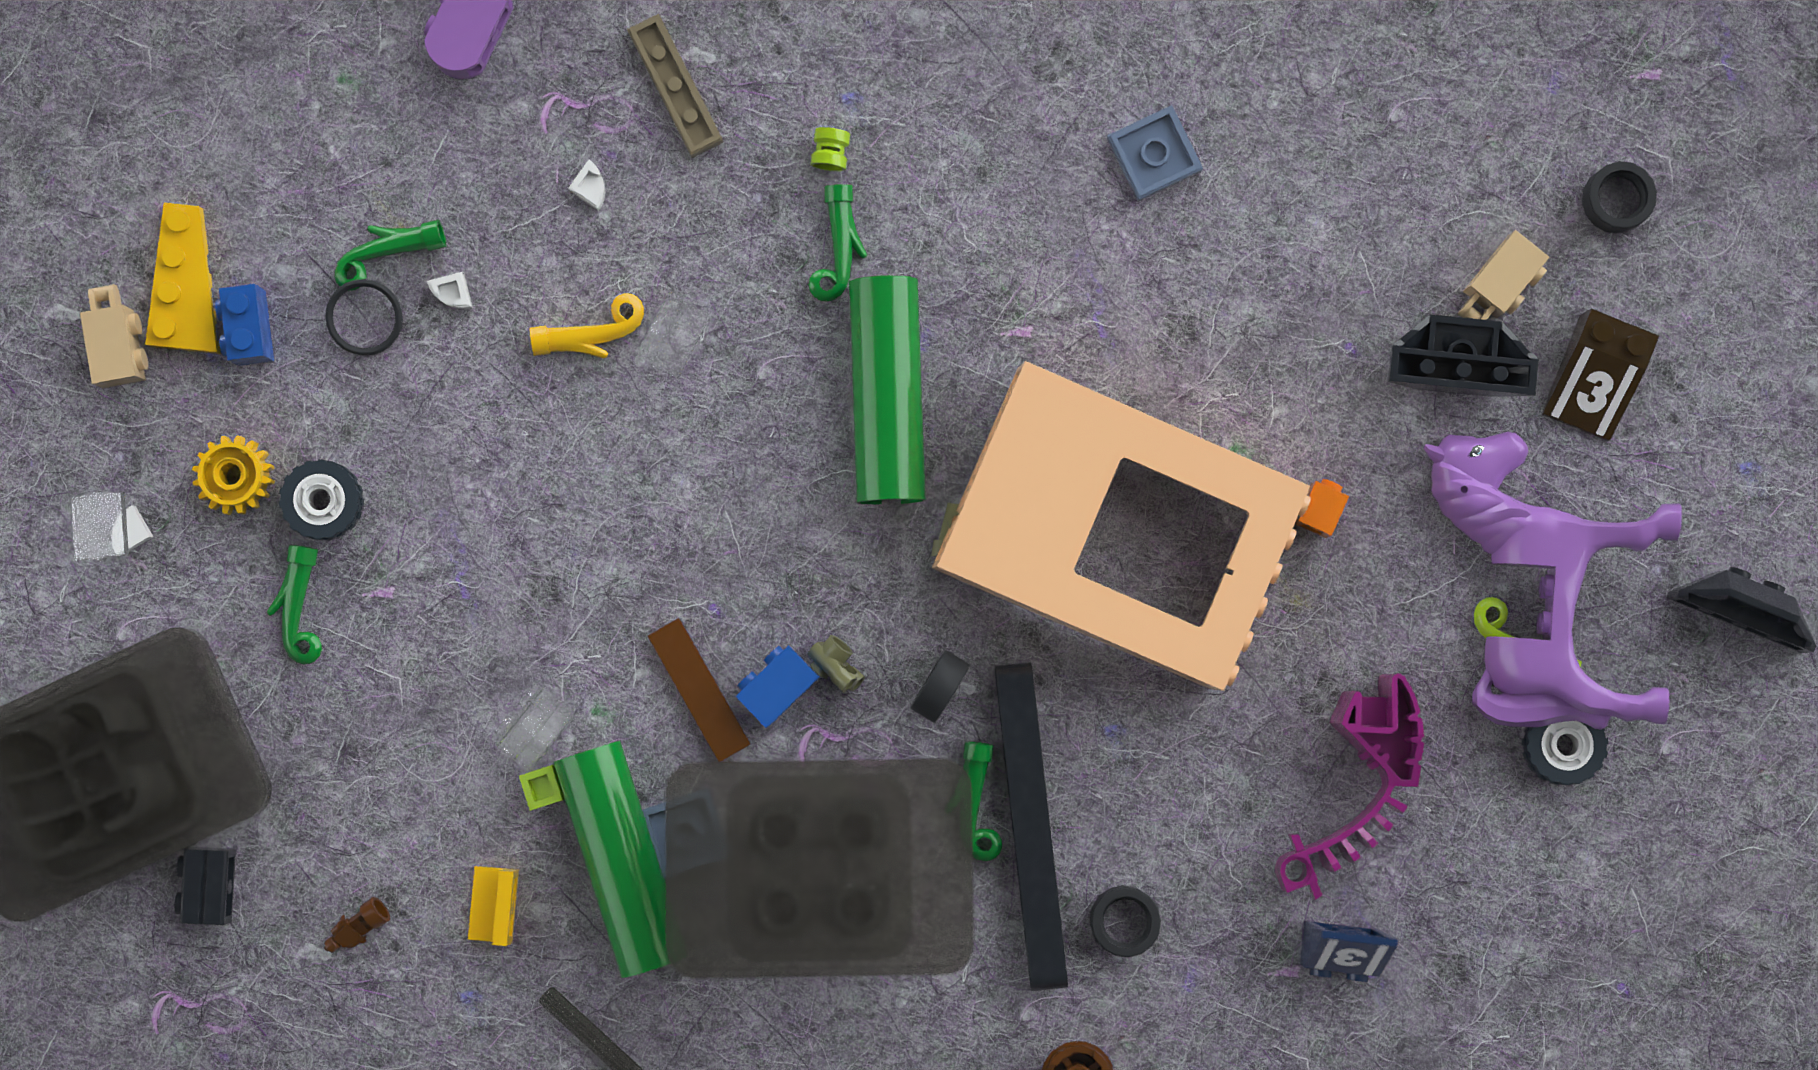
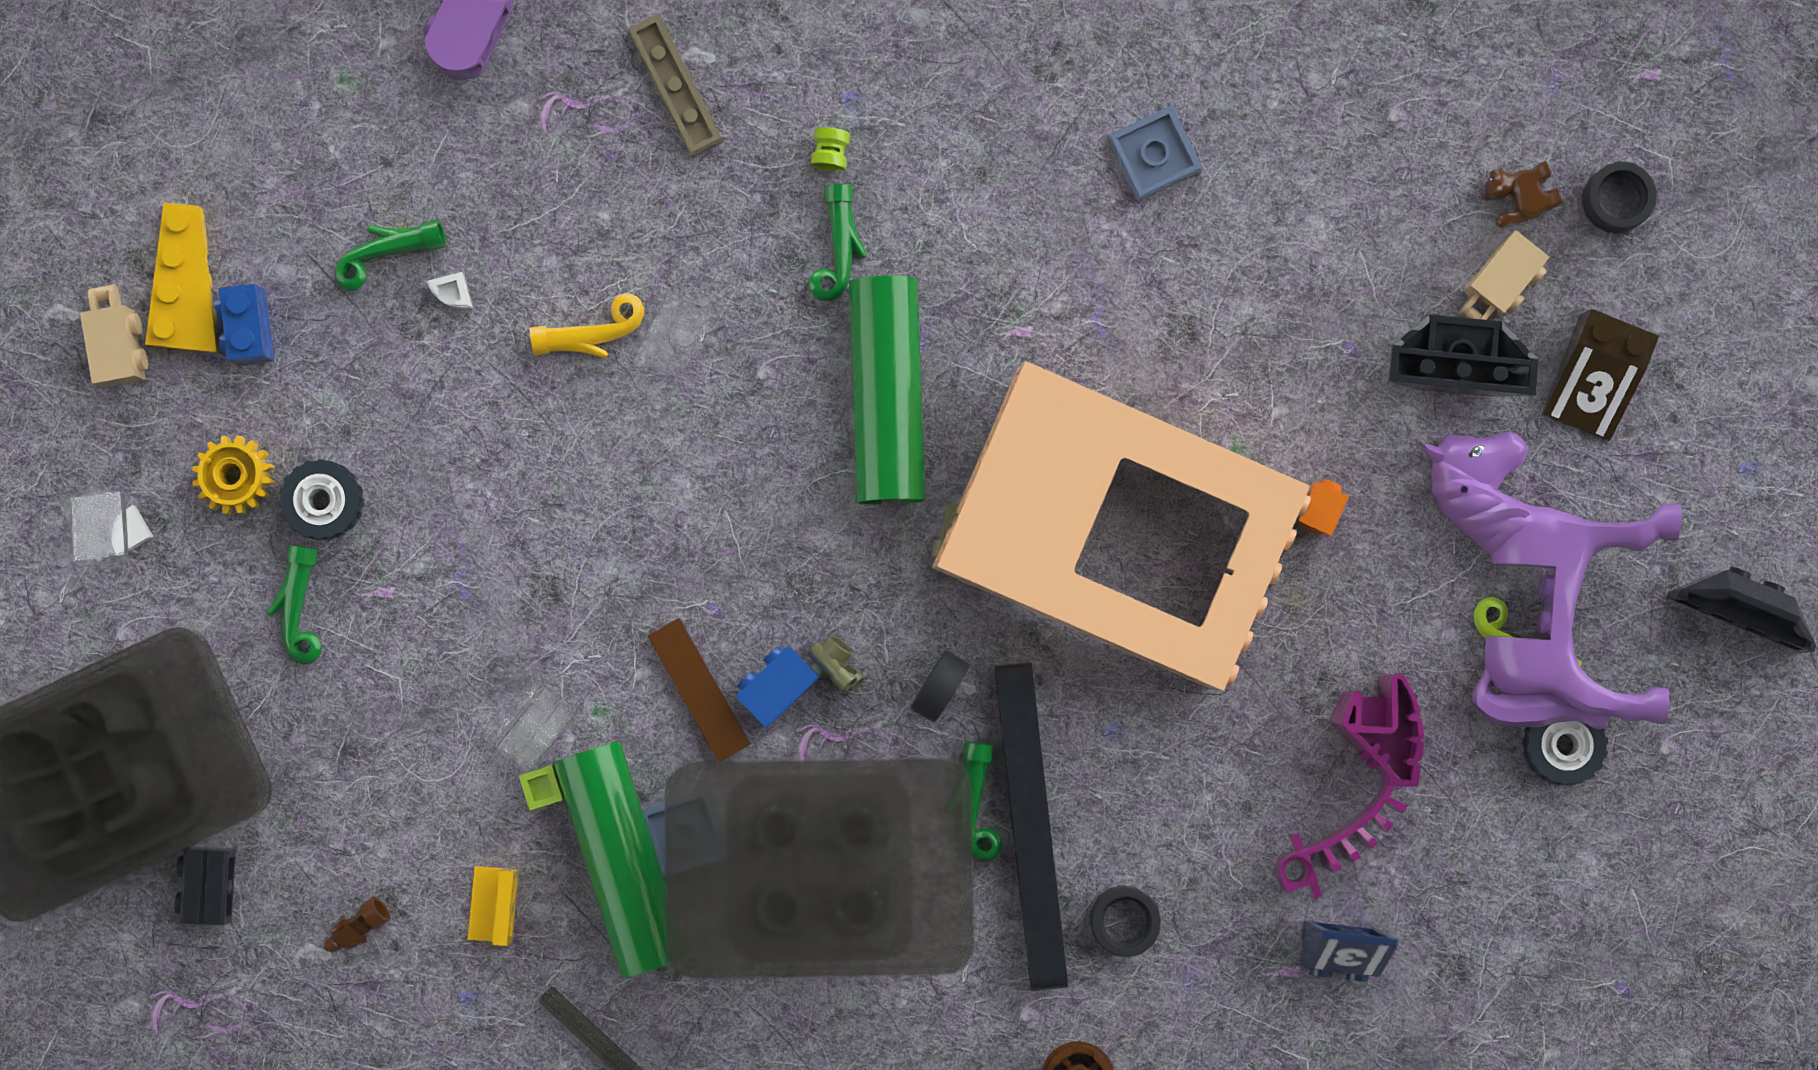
(364, 283): black tyre -> none
(589, 185): white tile -> none
(1526, 193): none -> reddish brown animal

